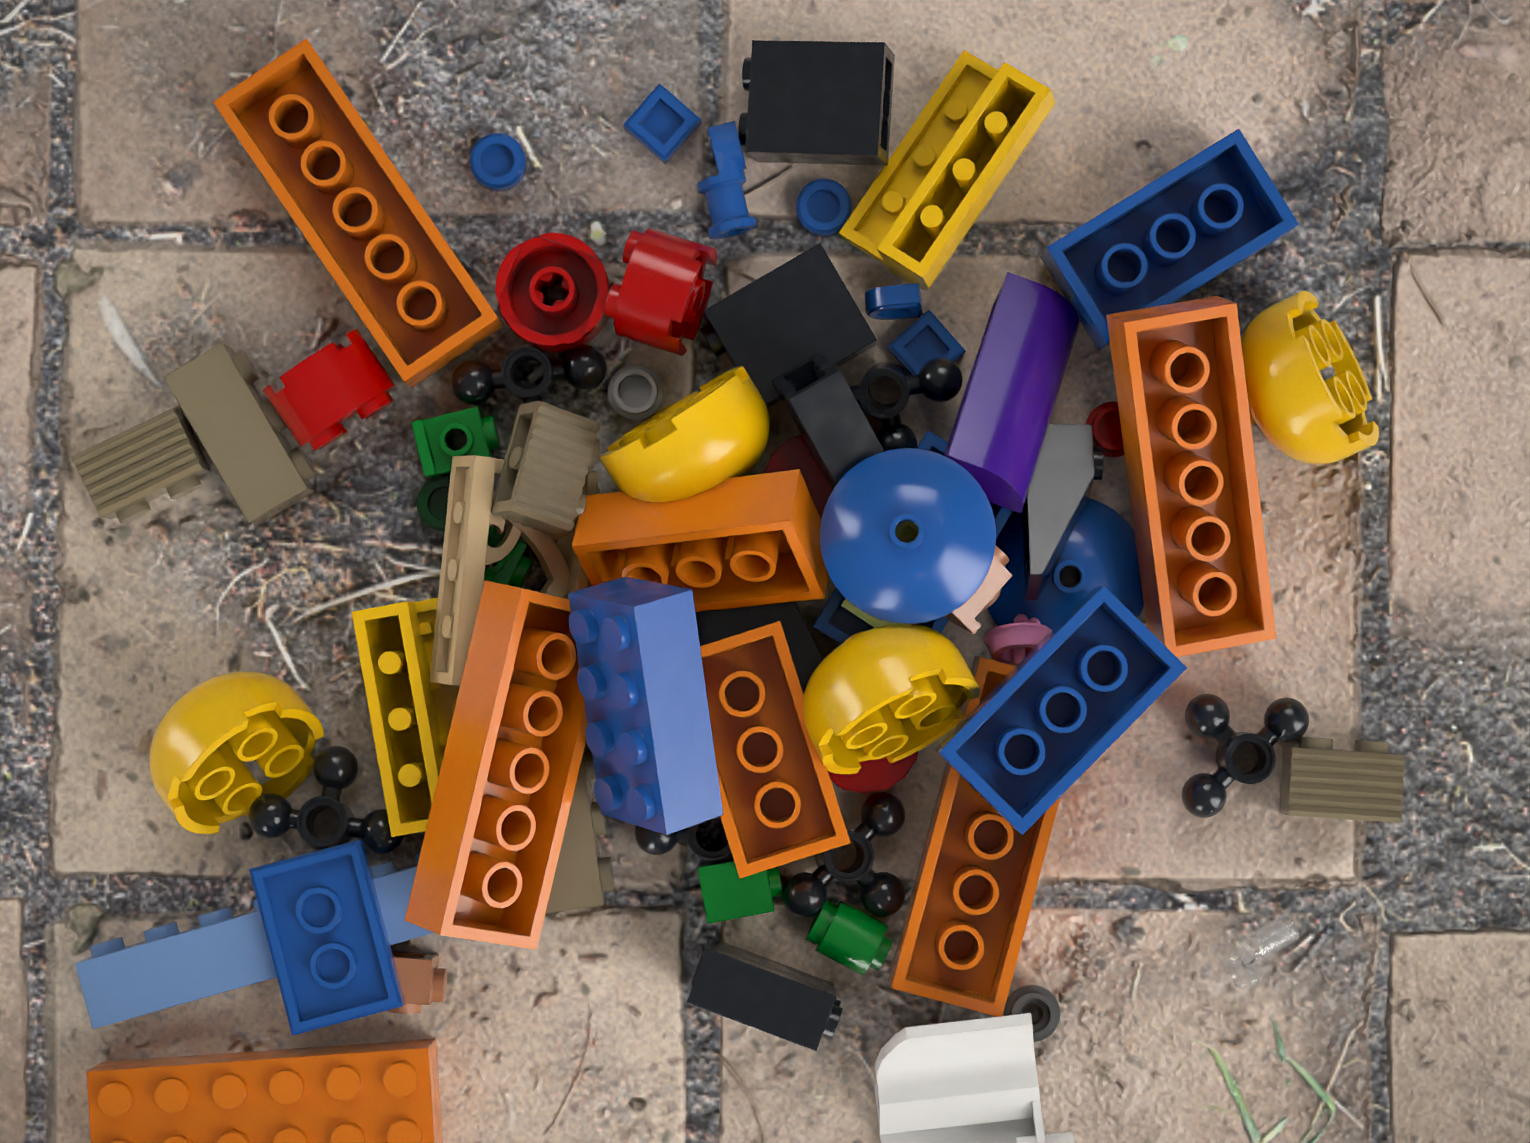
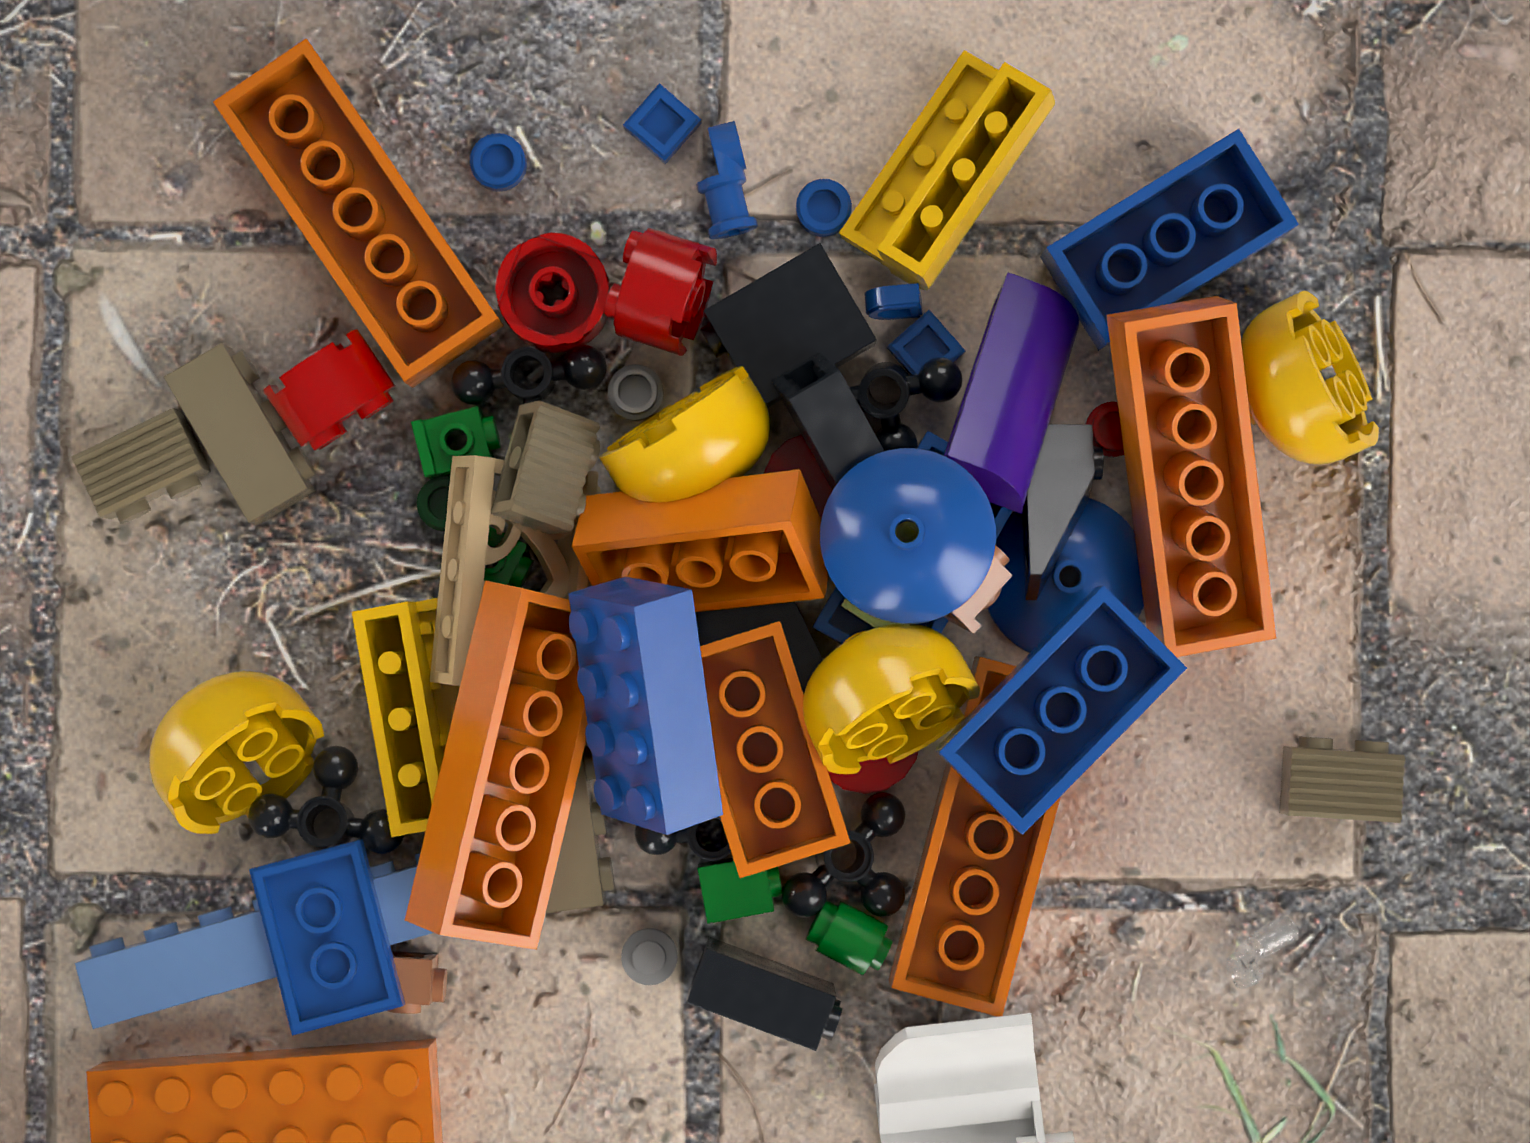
(649, 956): none -> light grey plate
(818, 102): black brick -> none
(1015, 640): bright pink hat -> none
(1035, 994): dark grey plate -> none
(1209, 718): black piece -> none

